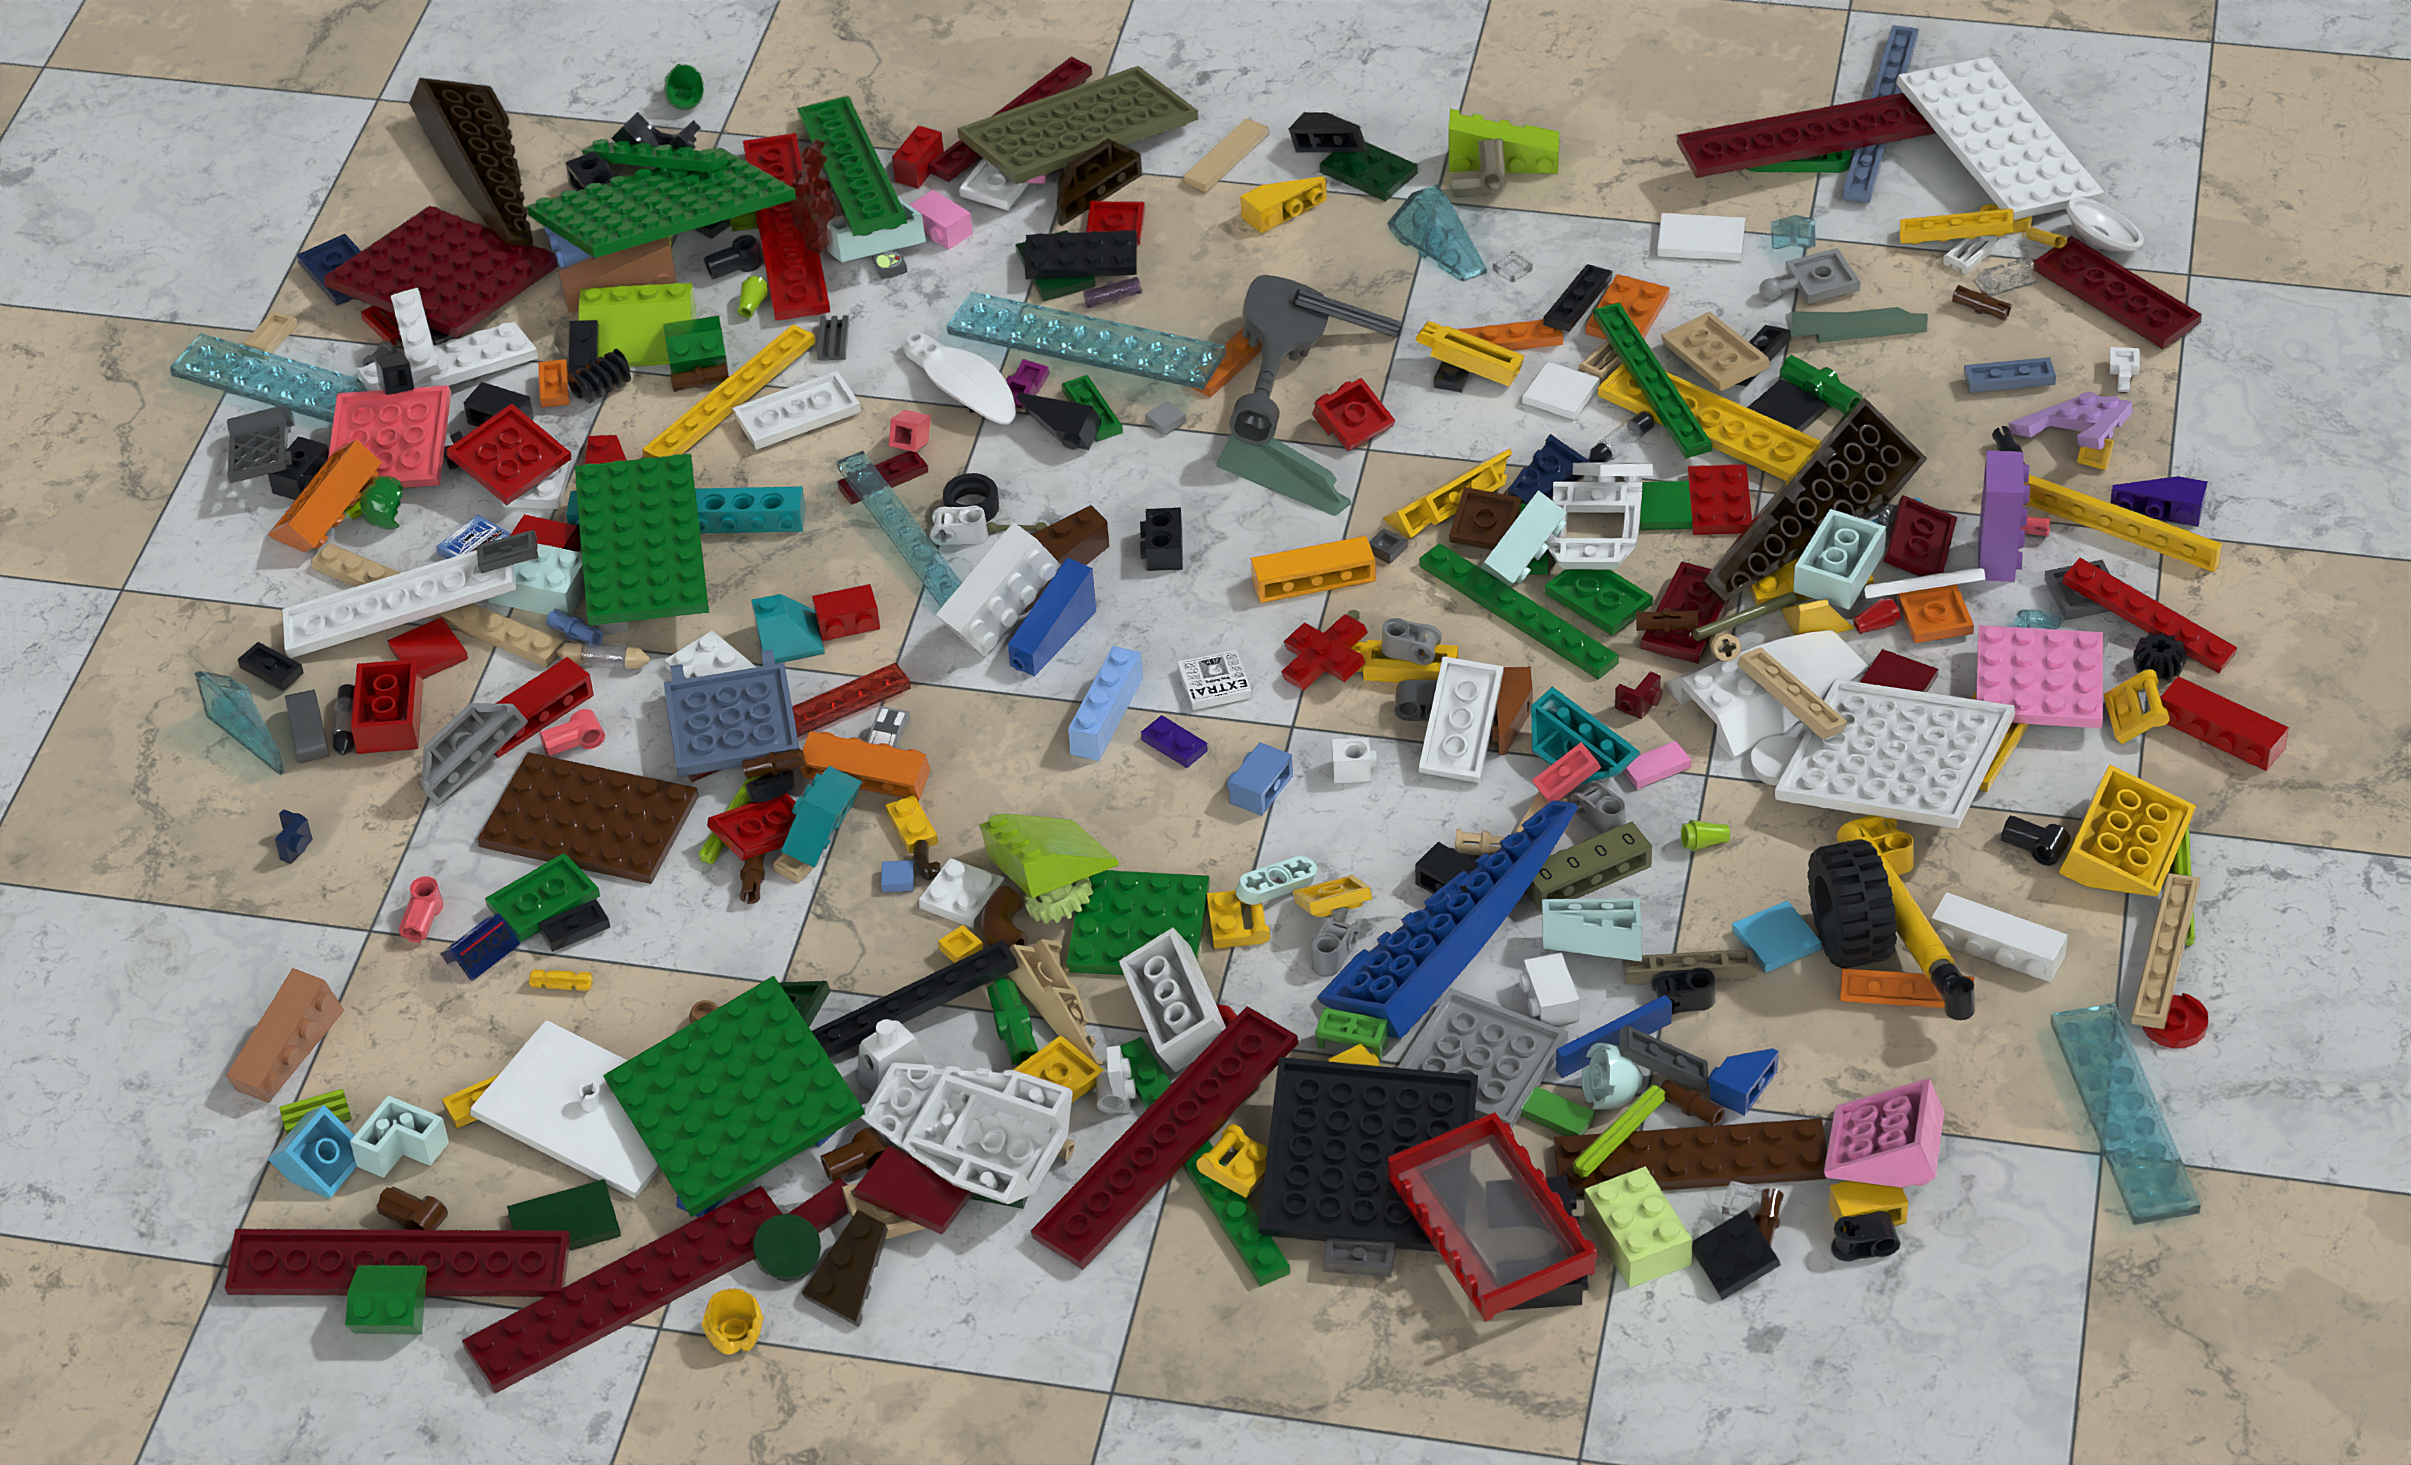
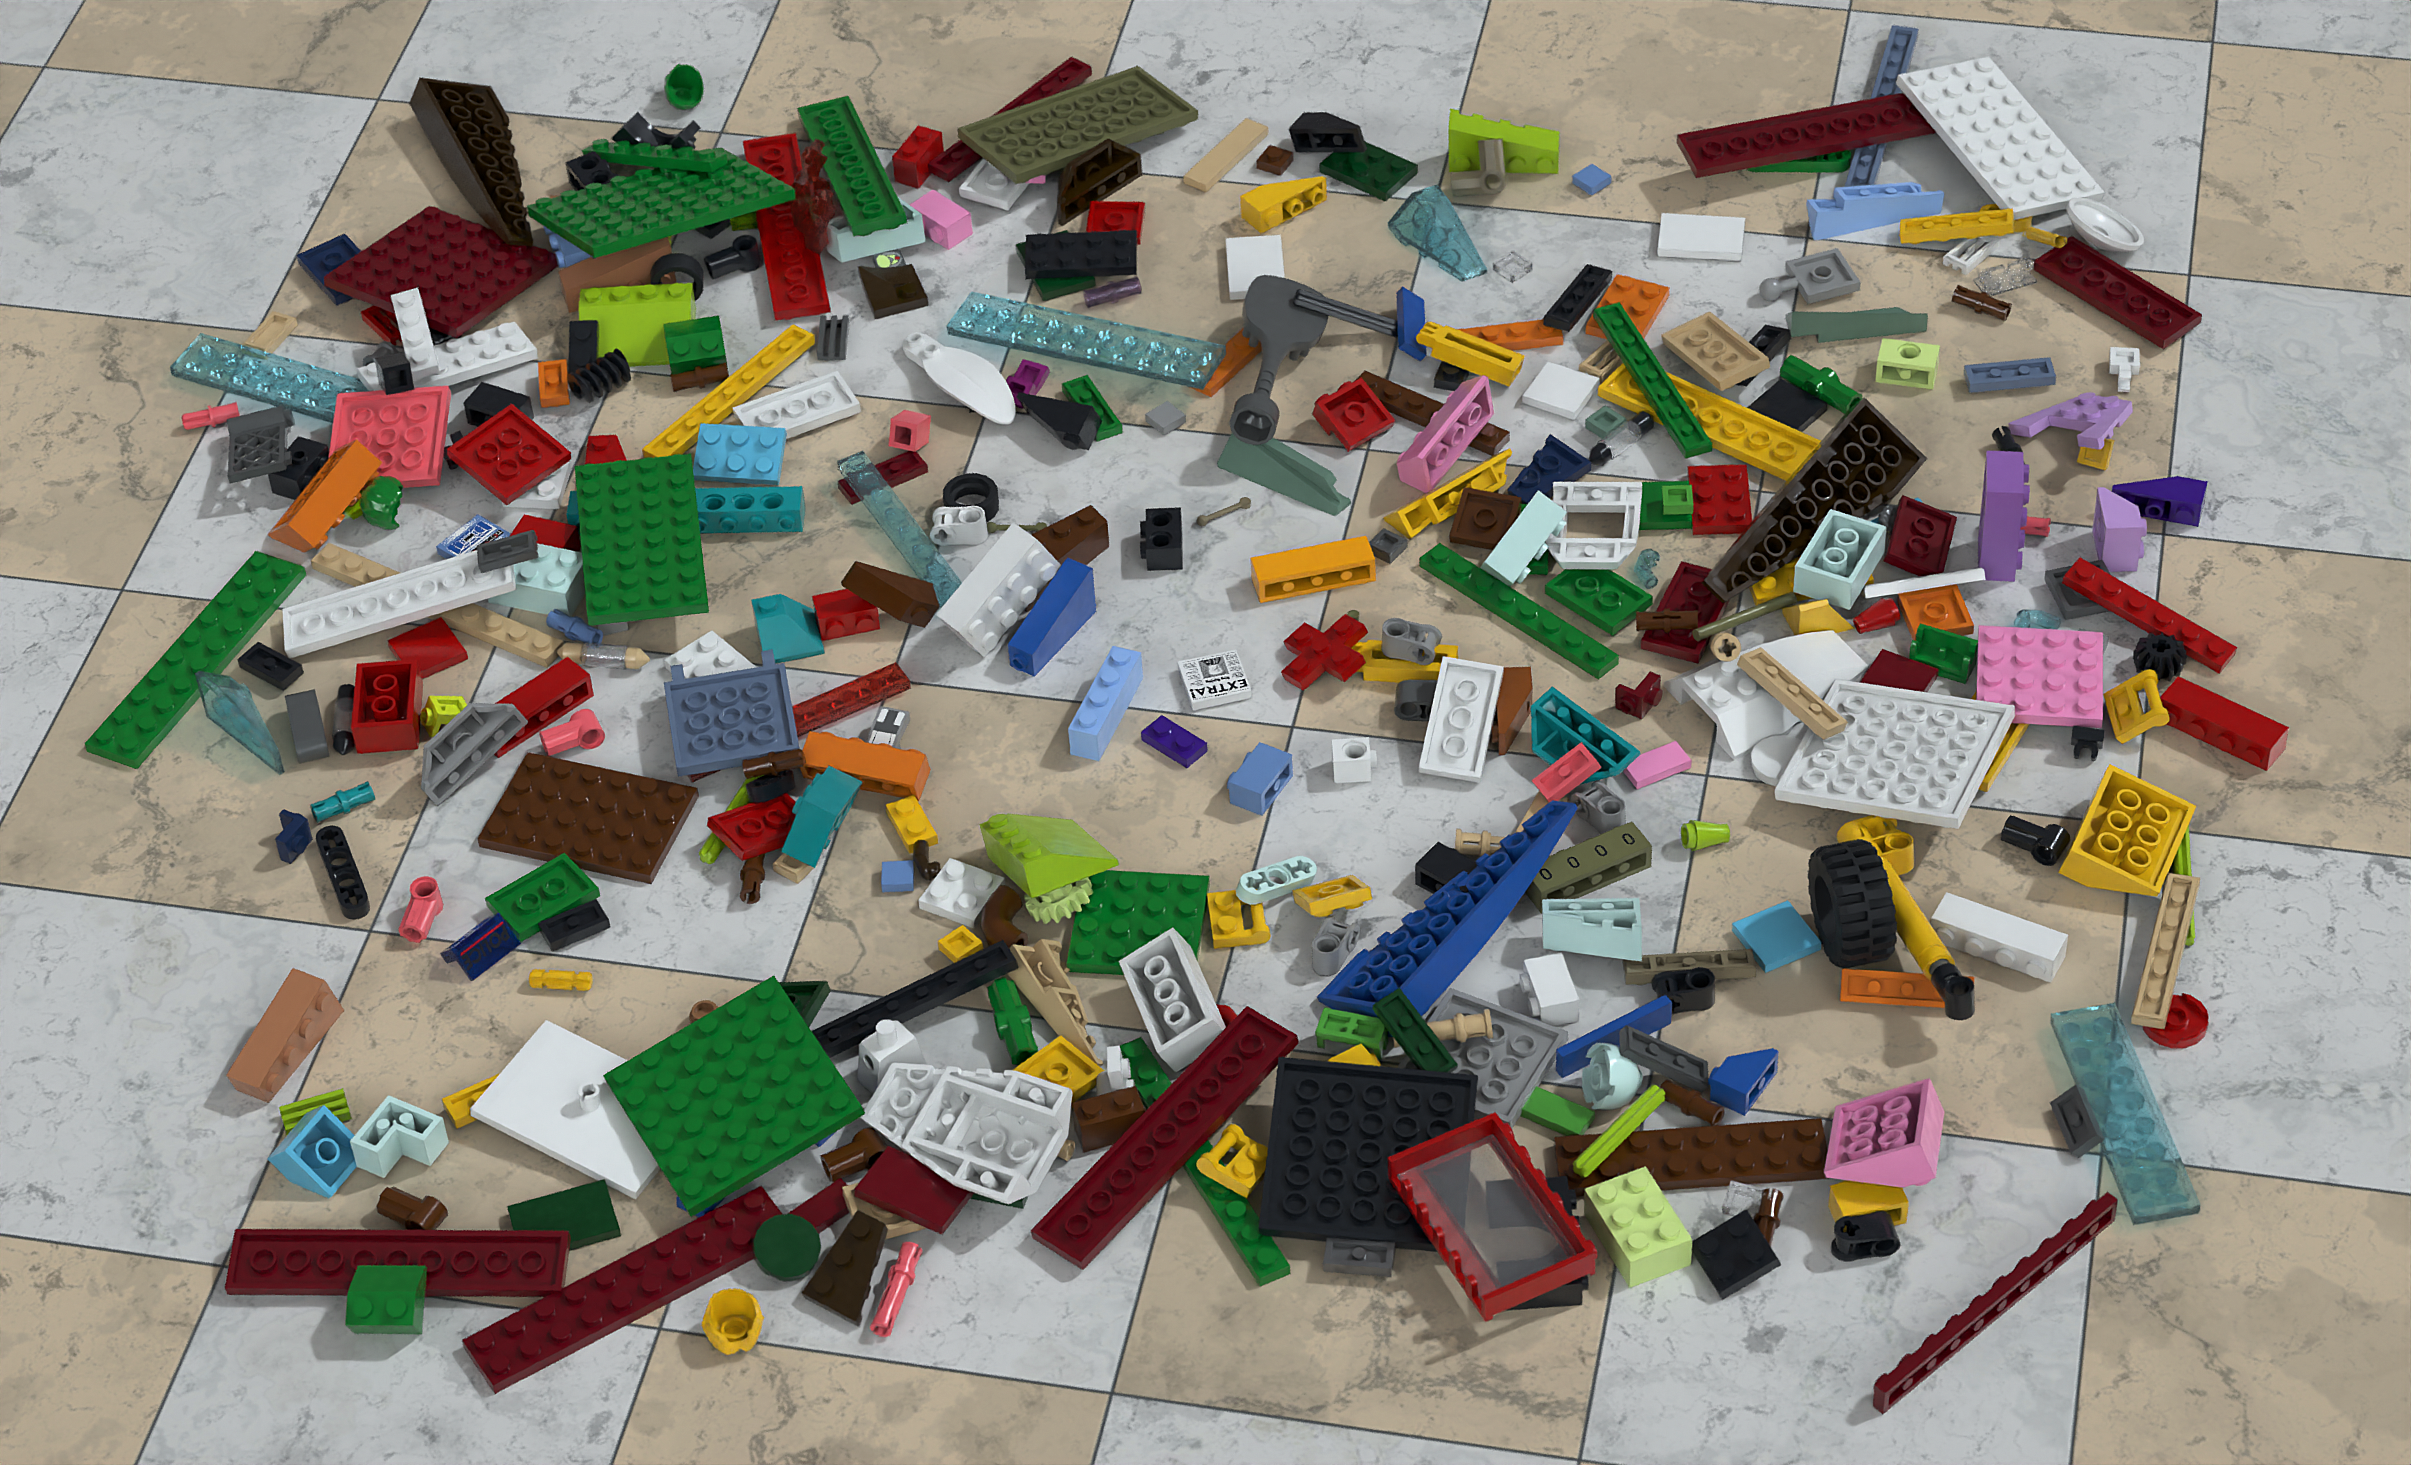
(205, 646): none -> green plate
(210, 416): none -> coral axle
(341, 872): none -> black beam
(342, 802): none -> teal pin
(440, 711): none -> neon yellow bracket
(679, 263): none -> black tyre
(739, 454): none -> medium azure plate
(752, 294): lime cone -> none
(892, 289): none -> dark brown plate
(894, 593): none -> reddish brown slope
(900, 1277): none -> coral pin
(1106, 1117): none -> reddish brown brick
(1244, 503): none -> dark tan hinge
(1252, 258): none -> white tile
(1275, 160): none -> reddish brown plate
(1410, 322): none -> blue tile
(1413, 1033): none -> dark green tile
(1421, 408): none -> reddish brown plate
(1447, 435): none -> bright pink slope
(1461, 1027): none -> tan pin
(1591, 179): none -> medium blue tile
(1604, 421): none -> sand green plate
(1613, 471): white plate -> none
(1643, 566): none -> clear light blue arm
(1677, 499): none -> bright green plate
(1793, 231): clear light blue panel -> none
(1870, 207): none -> light blue wedge
(1907, 363): none -> yellowish green brick
(1946, 651): none -> green hinge
(1994, 1303): none -> dark red plate
(2077, 1121): none -> dark grey plate
(2087, 738): none -> black tile
(2118, 531): none -> lavender slope
(2124, 524): yellow plate -> none

